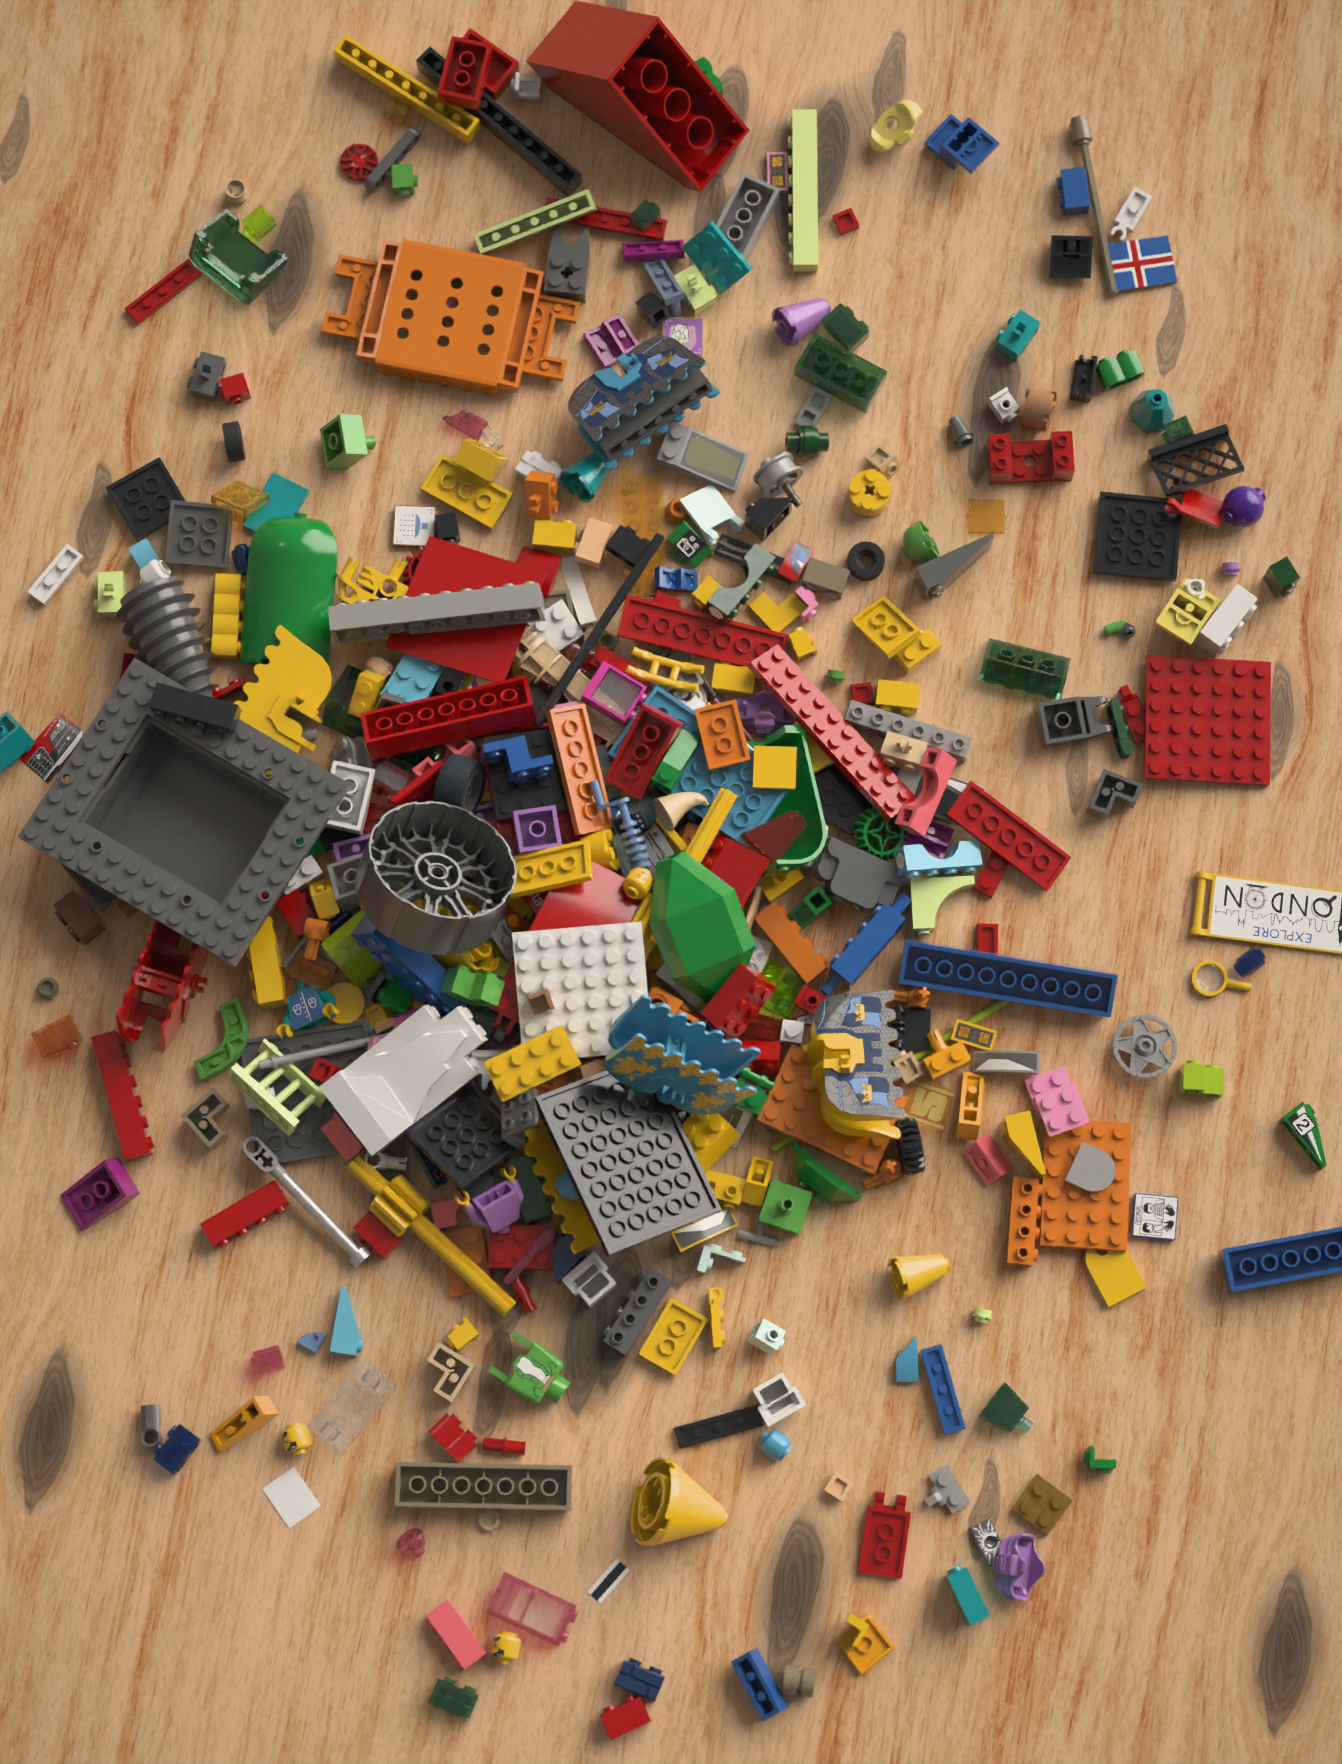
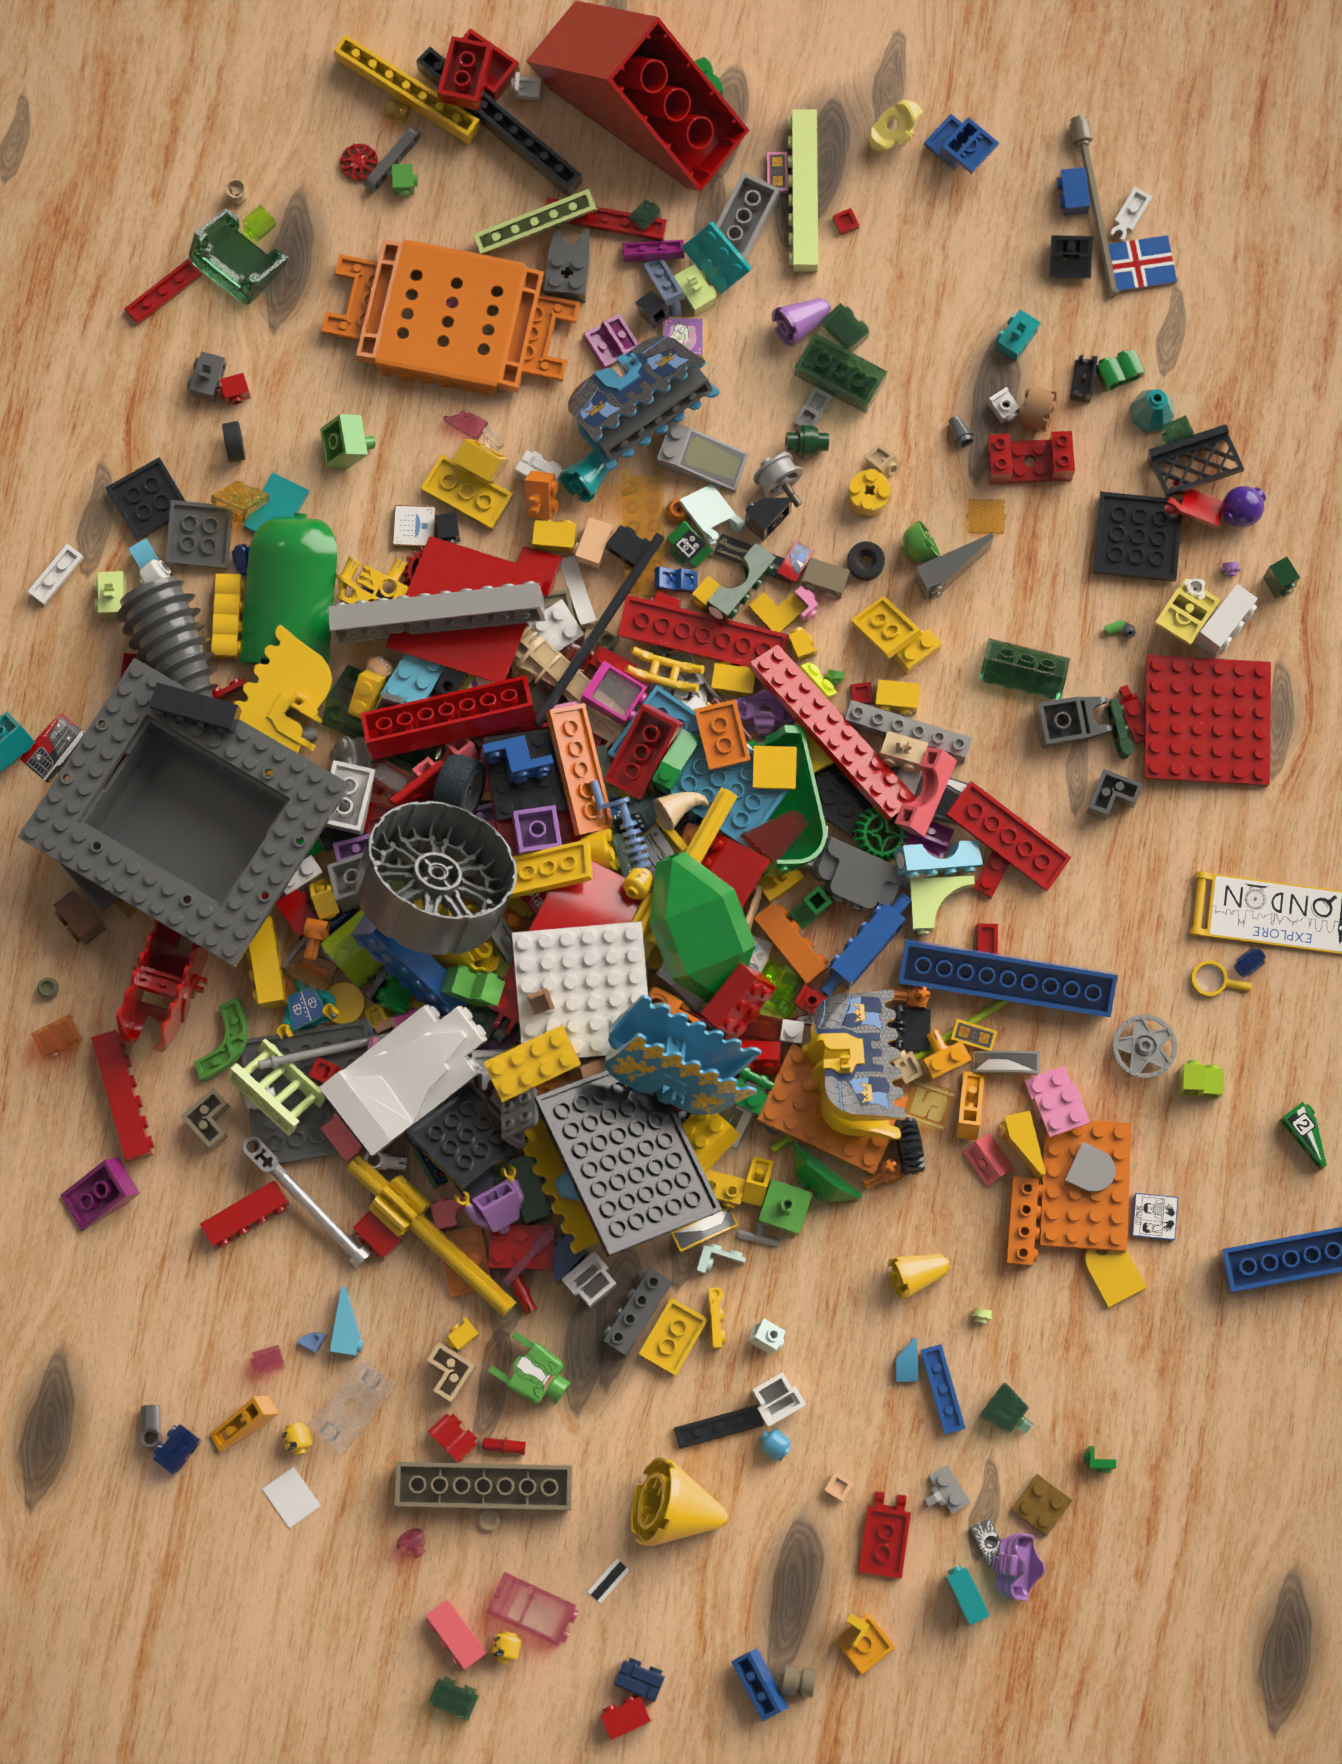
(818, 680): none -> neon yellow plate

